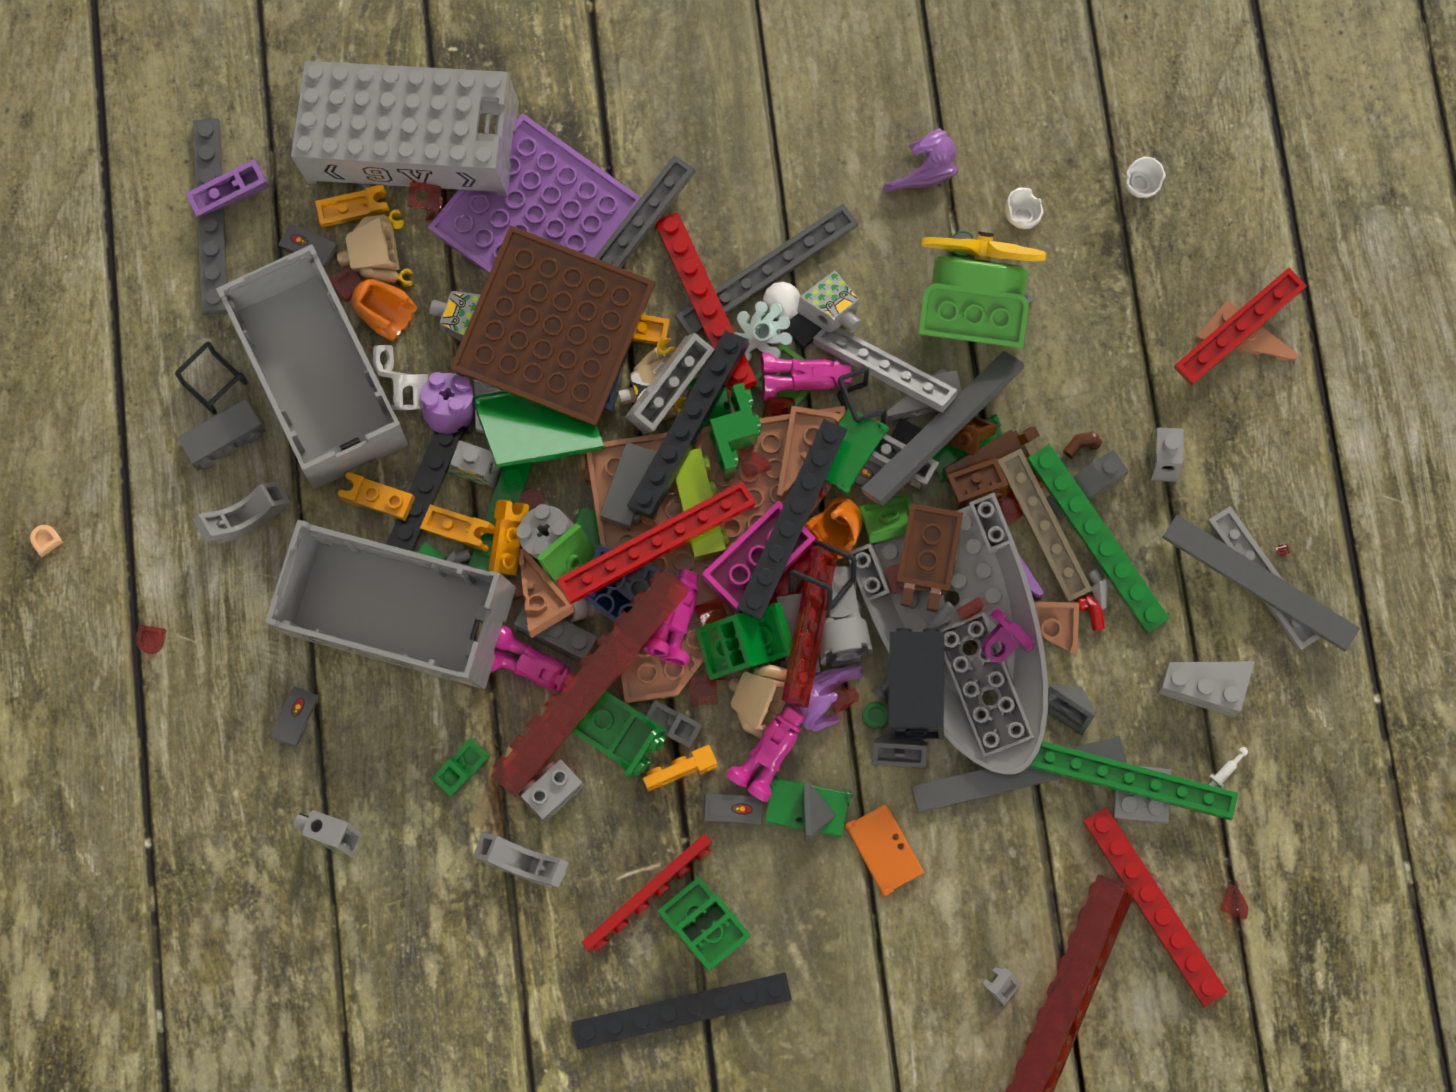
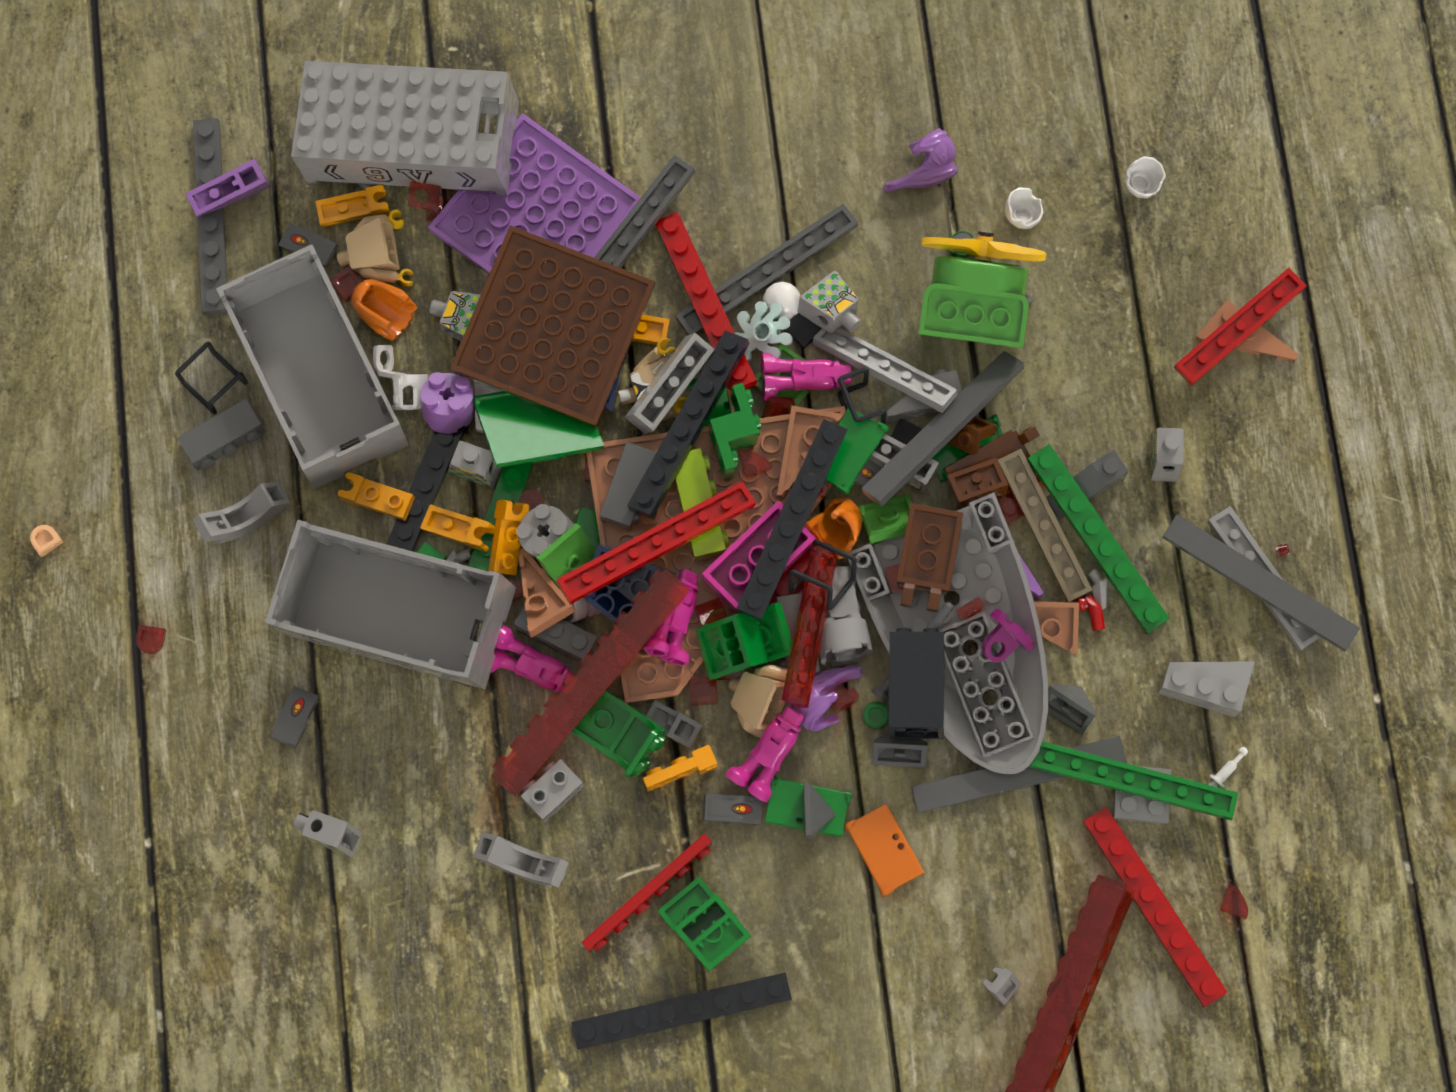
(461, 767): green slope -> none
(1082, 440): reddish brown arm -> none

